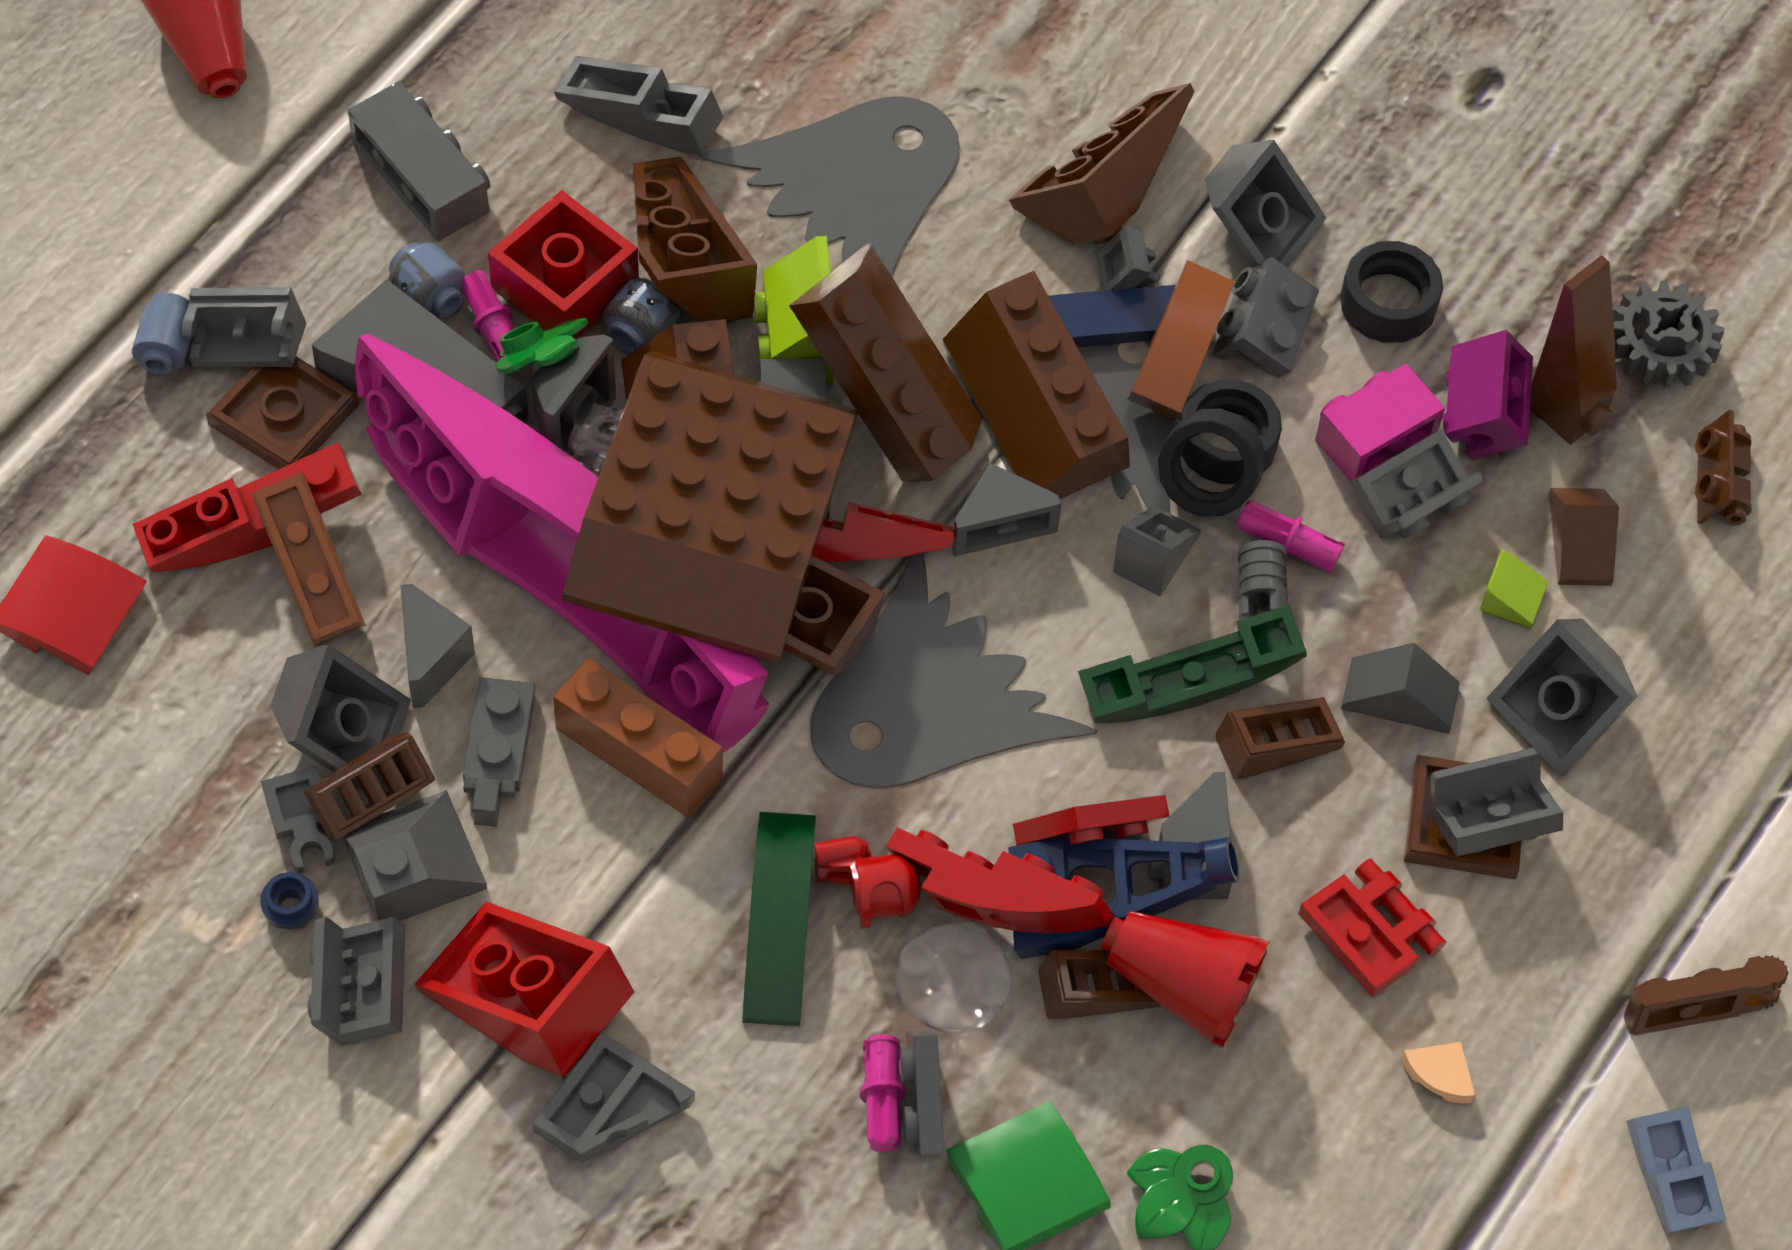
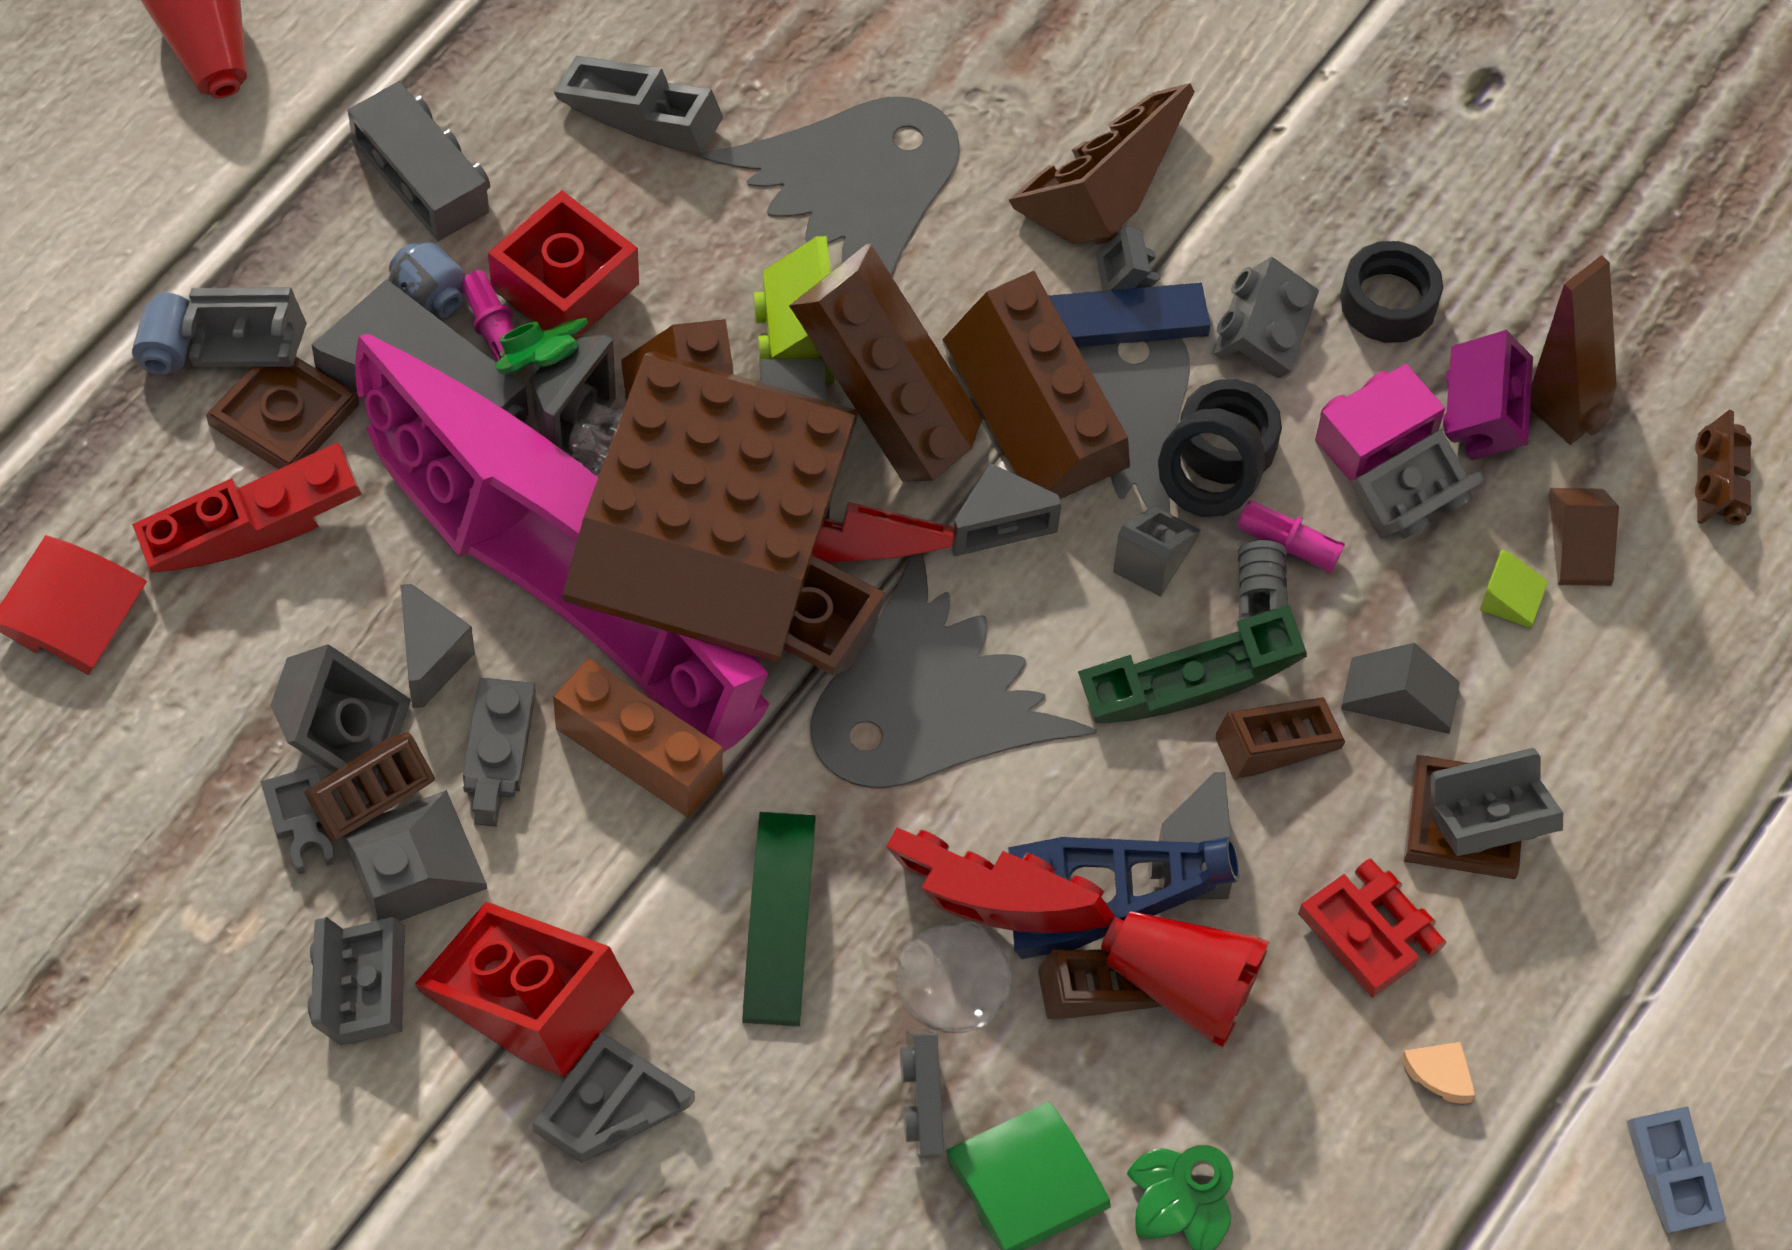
(289, 886): dark blue plate -> none
(308, 559): dark orange tile -> none
(638, 314): head -> none
(690, 244): reddish brown wedge -> none
(878, 884): red piece -> none
(882, 1092): dark pink axle -> none
(1088, 822): red wing -> none
(1181, 340): dark orange slope -> none
(1263, 202): dark grey slope -> none
(1565, 693): dark grey slope -> none
(1666, 334): dark grey gear -> none
(1705, 996): reddish brown hinge -> none

